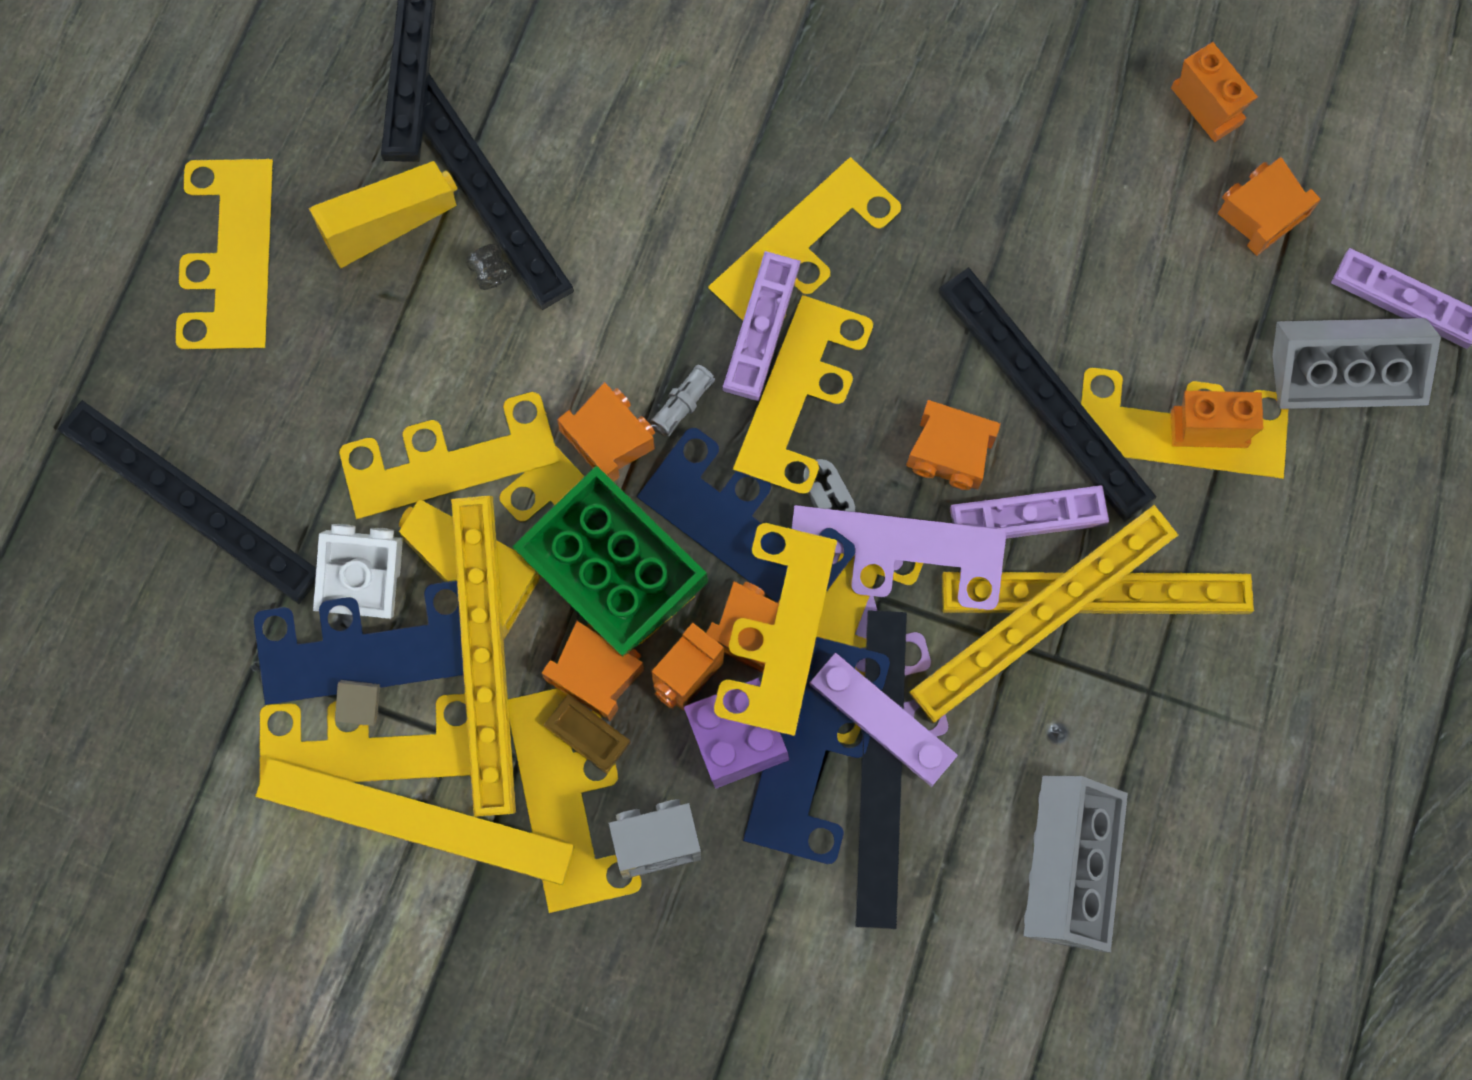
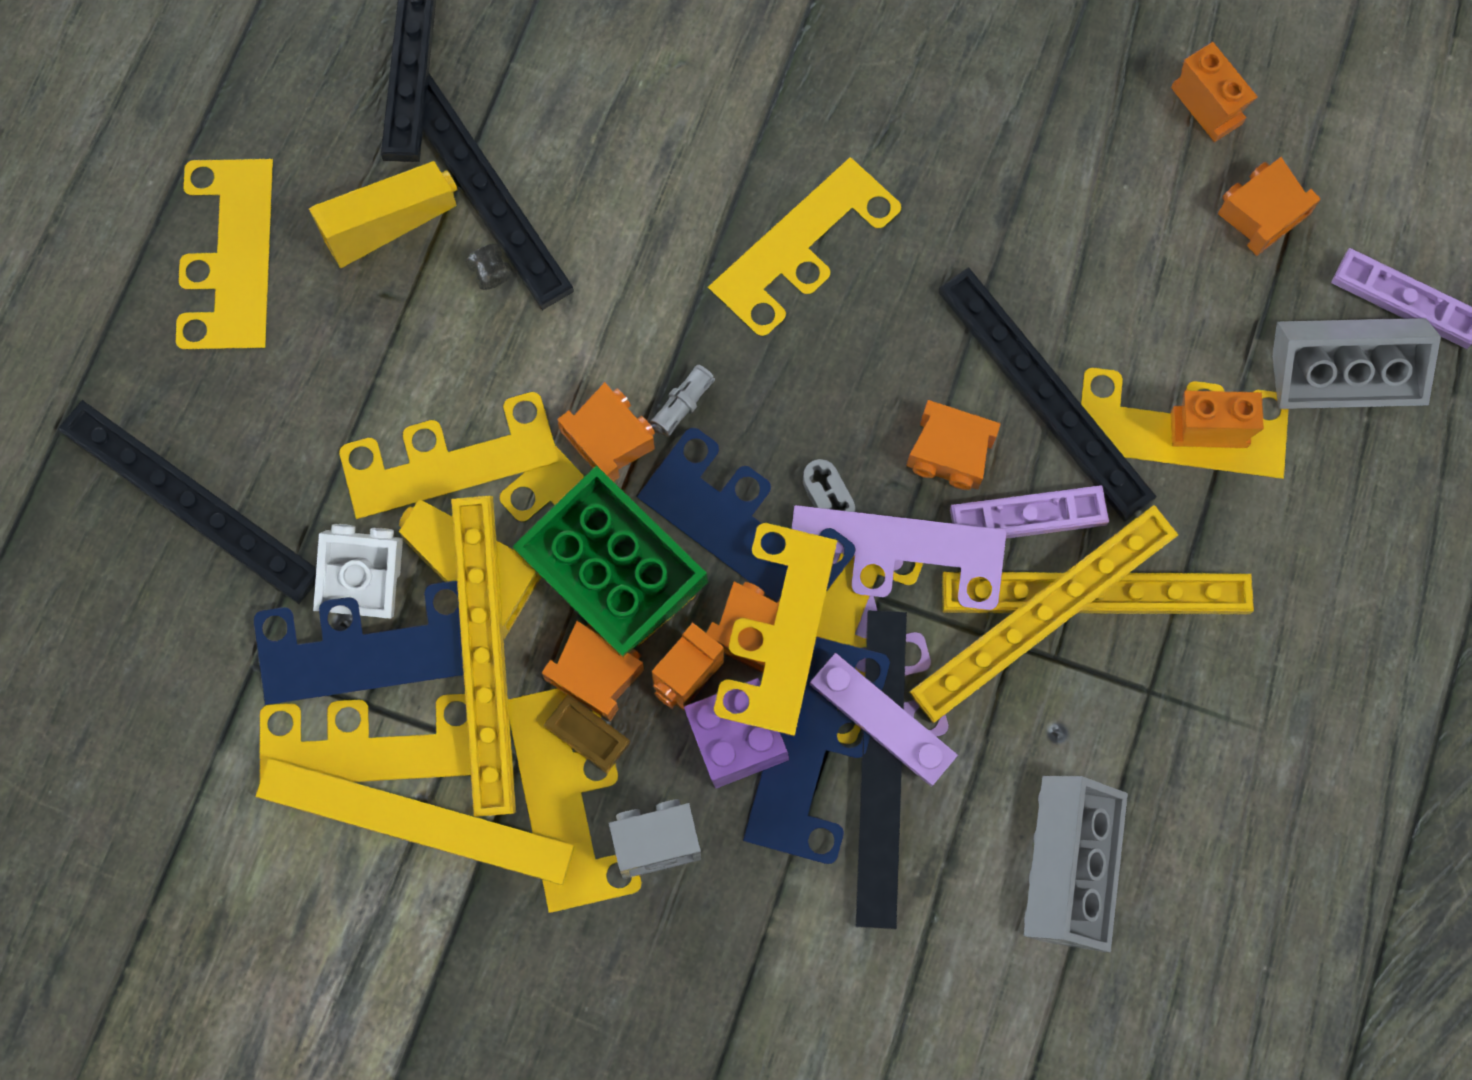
(357, 702): dark tan tile -> none
(761, 326): lavender plate -> none
(792, 378): yellow piece -> none

